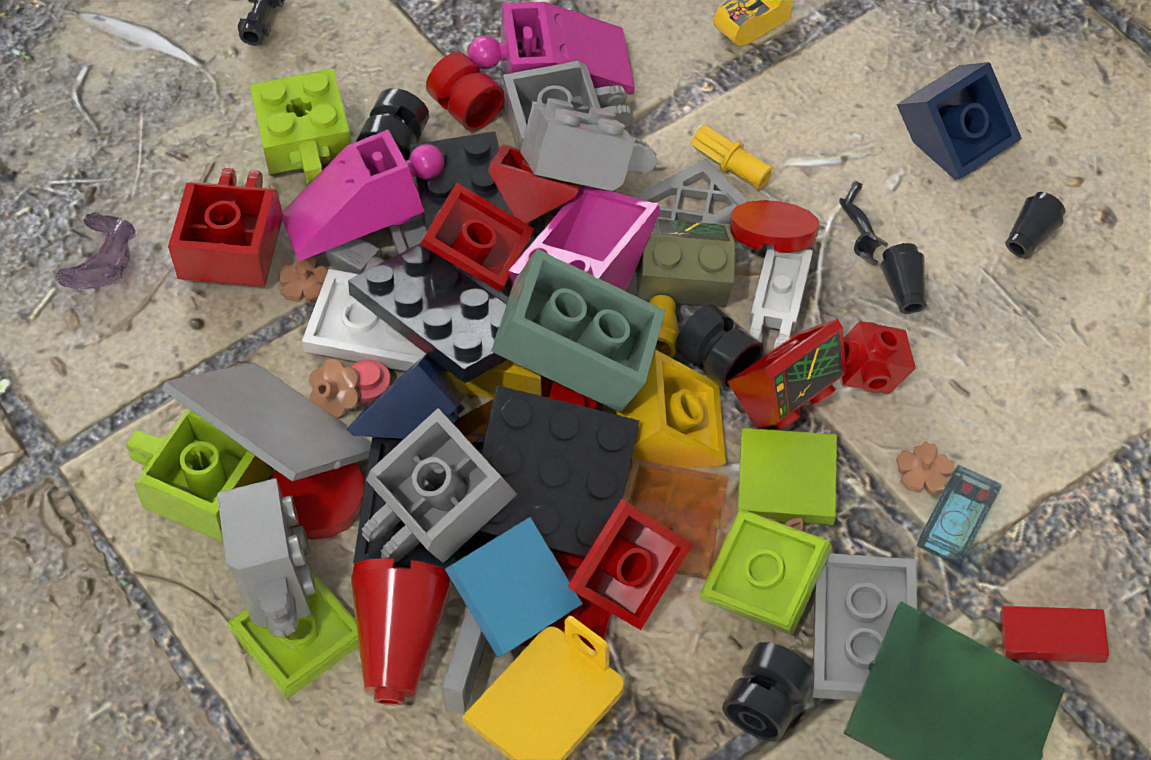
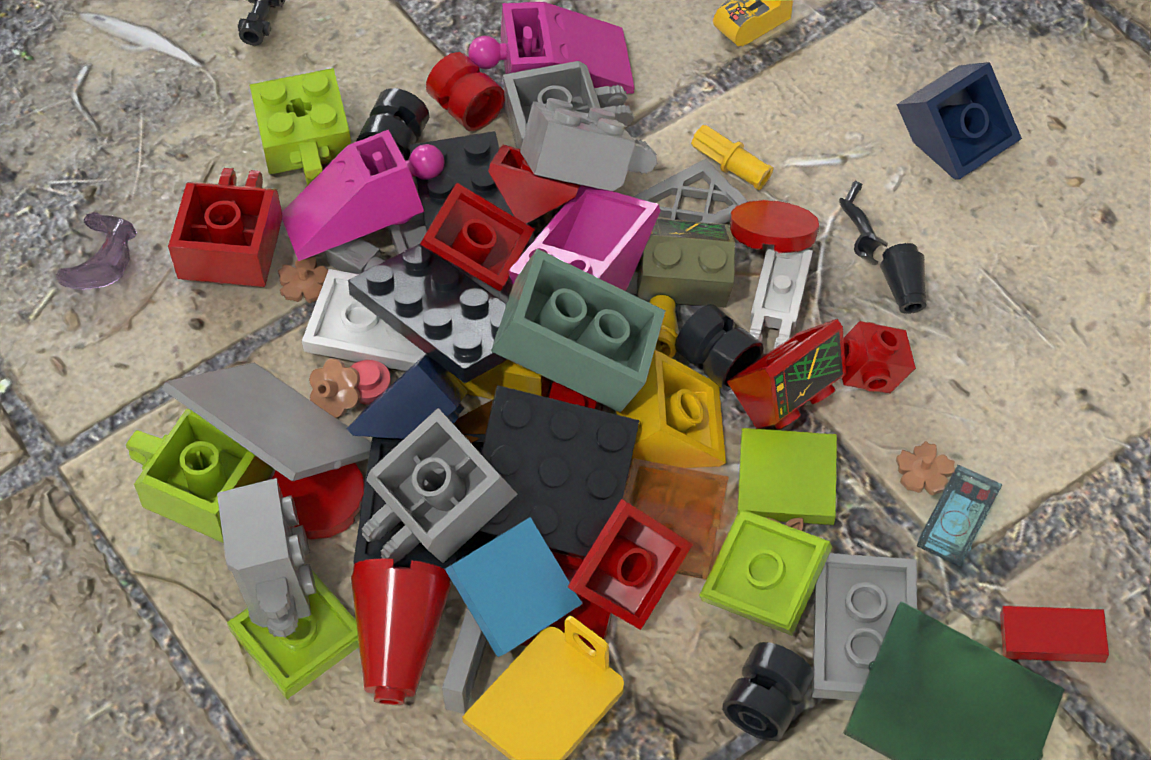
(1035, 223): black cone -> none

